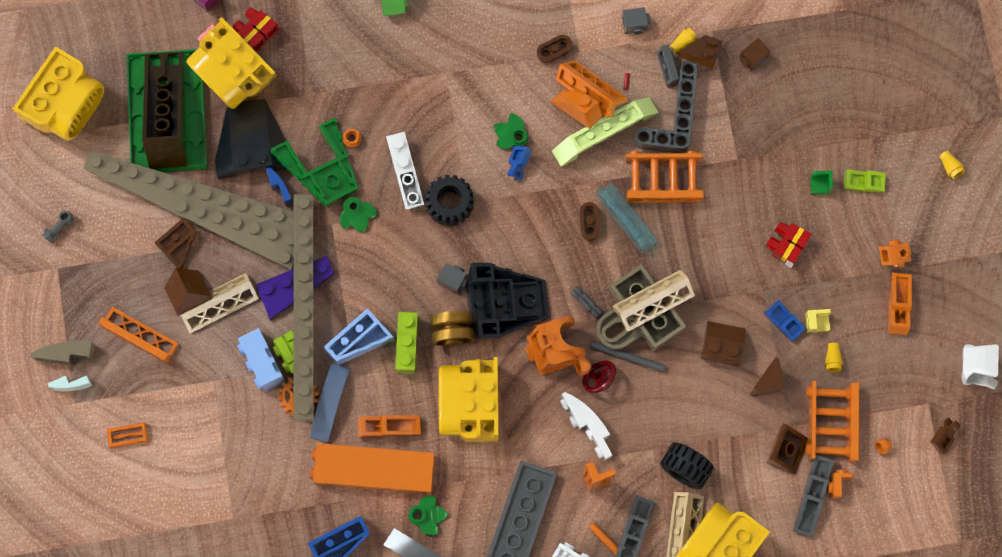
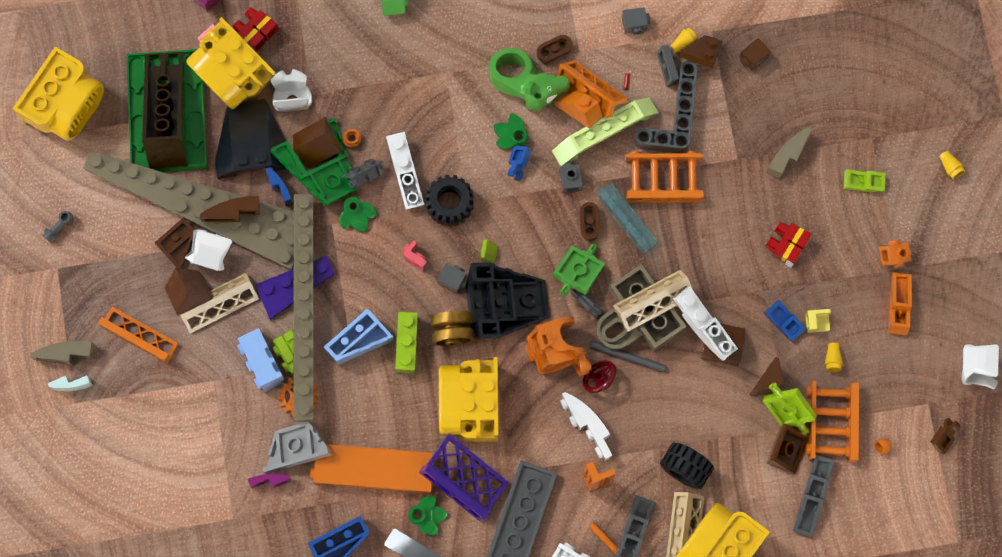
(130, 442): orange tile -> none
(208, 250): none -> white piece
(232, 209): none -> reddish brown slope
(274, 479): none -> magenta slope
(290, 85): none -> white piece
(295, 446): none -> light grey wing
(315, 143): none -> reddish brown slope
(329, 402): sand blue slope -> none
(357, 174): none -> dark grey hinge
(388, 426): orange slope -> none
(415, 259): none -> coral bracket
(457, 492): none -> dark purple fence
(489, 252): none -> lime slope
(533, 87): none -> bright green animal
(571, 178): none -> dark grey brick
(578, 270): none -> bright green plate
(704, 325): none -> white slope
(788, 153): none -> dark tan slope
(789, 407): none -> lime plate
(821, 182): green panel -> none
(835, 486): orange bracket -> none

